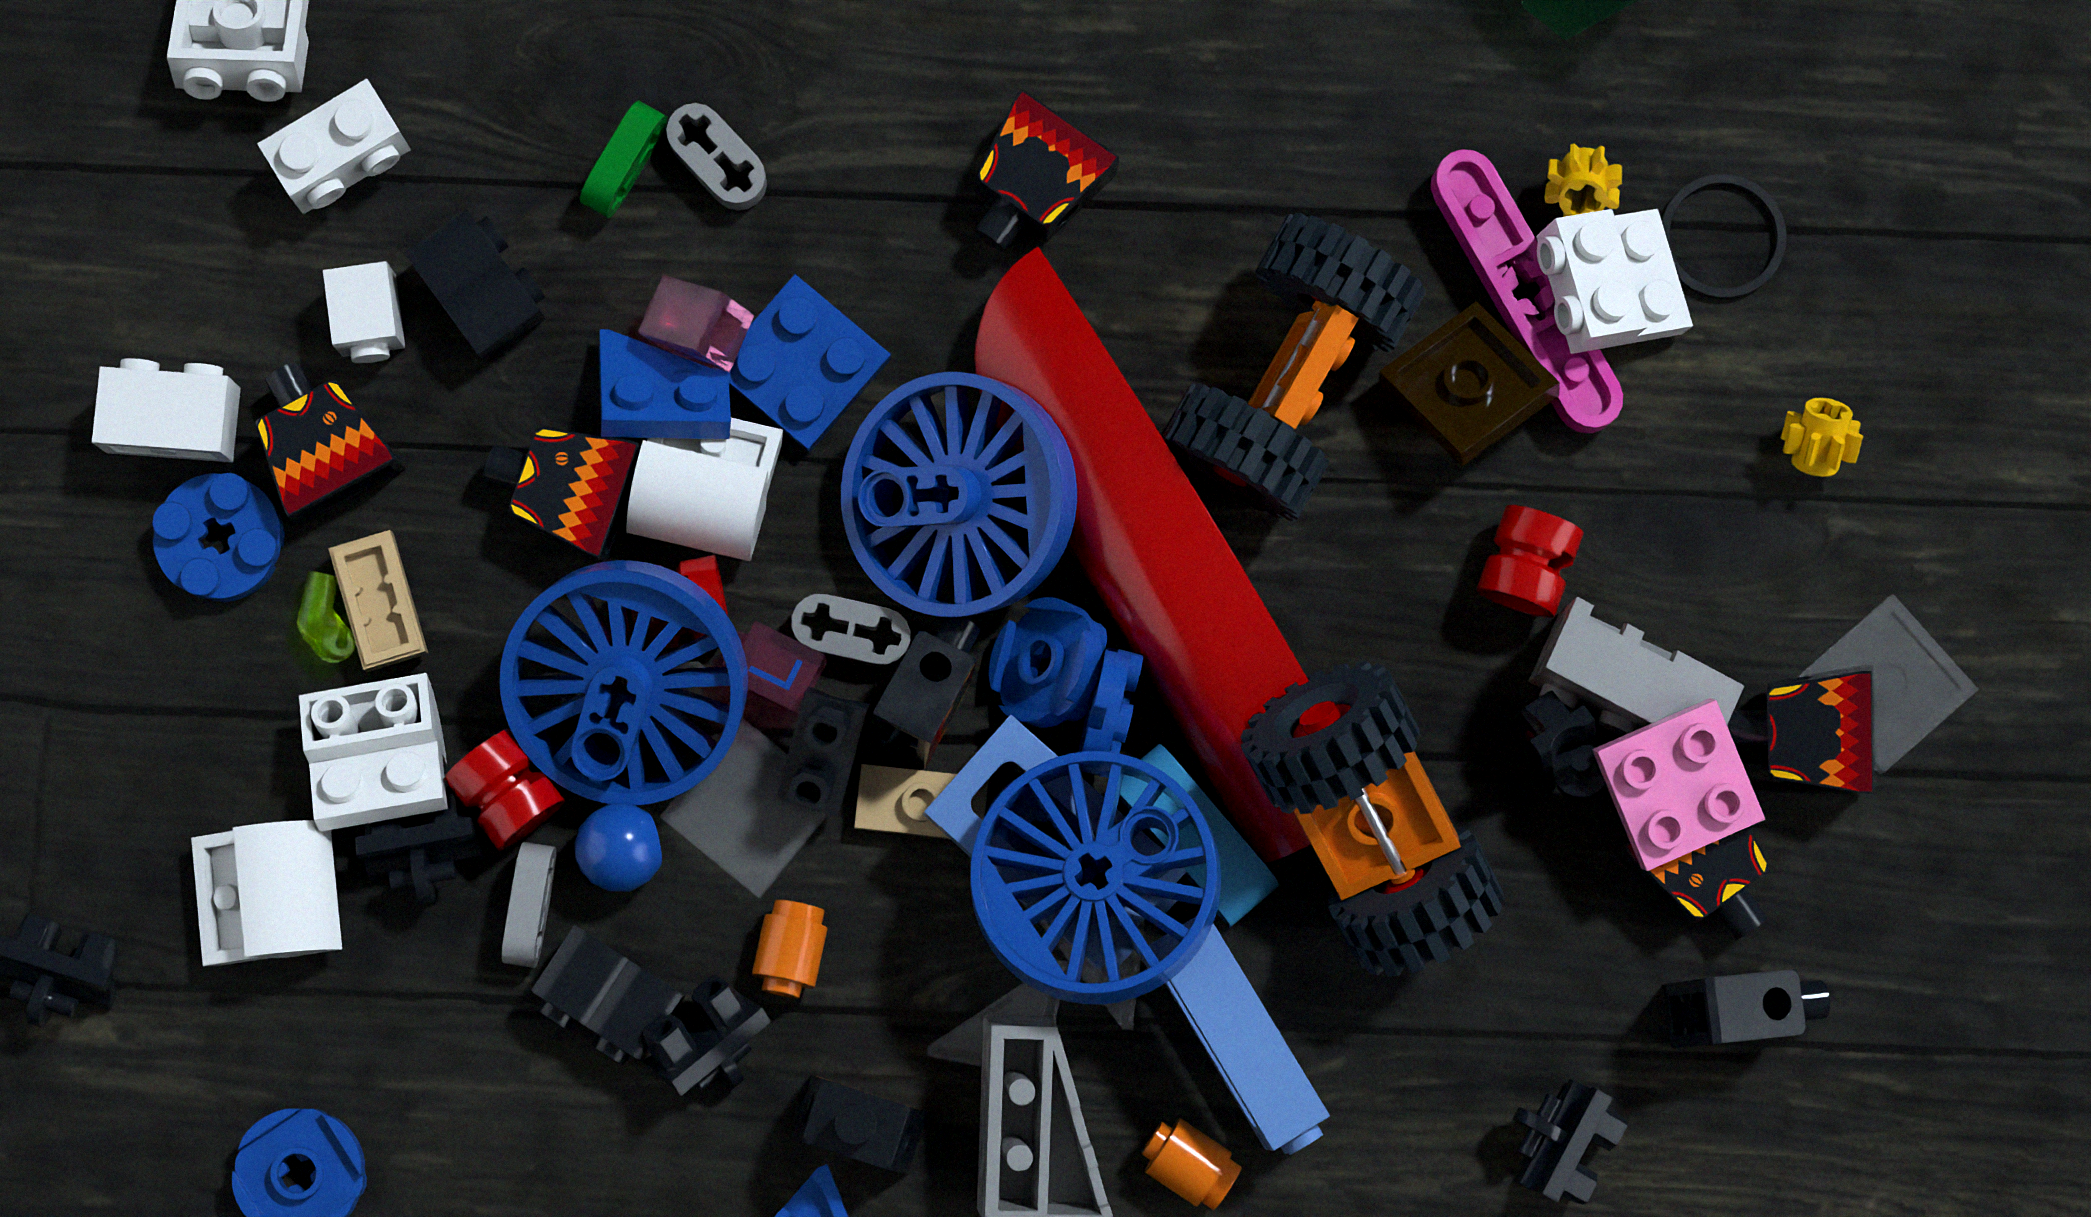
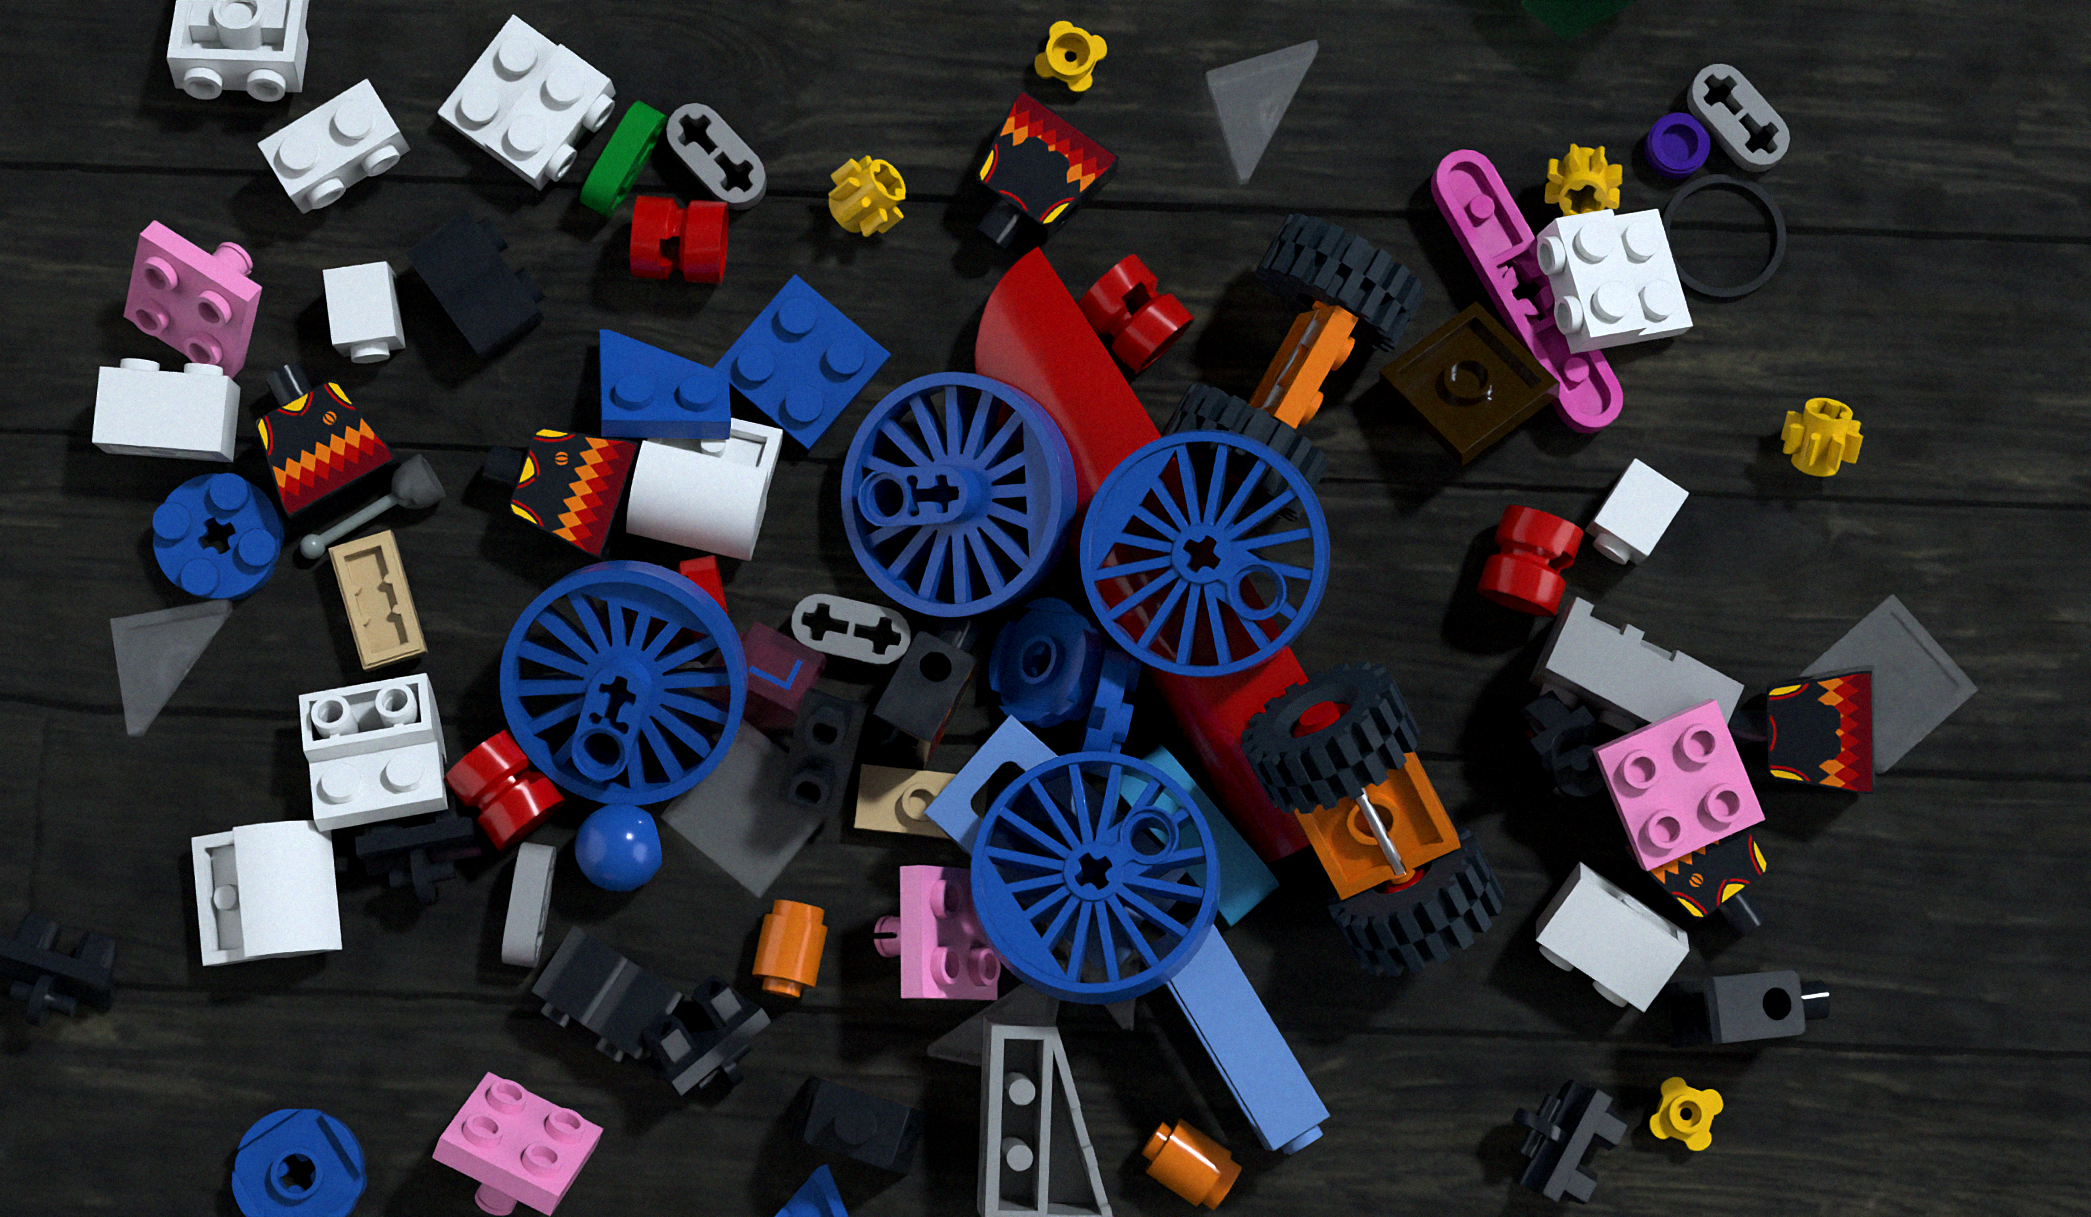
(158, 652): none -> clear tile
(194, 298): none -> bright pink plate
(320, 623): clear neon green arm -> none
(412, 486): none -> hinge
(516, 1146): none -> bright pink plate
(529, 103): none -> white plate
(696, 323): clear pink brick -> none
(701, 233): none -> red wheel
(867, 196): none -> yellow gear
(939, 938): none -> bright pink plate
(1066, 39): none -> yellow plate
(1122, 499): none -> blue piece
(1157, 317): none -> red wheel
(1254, 98): none -> clear tile
(1610, 938): none -> white brick
(1635, 514): none -> white brick
(1668, 1121): none -> yellow plate
(1677, 145): none -> dark purple tile
(1749, 108): none -> light grey beam

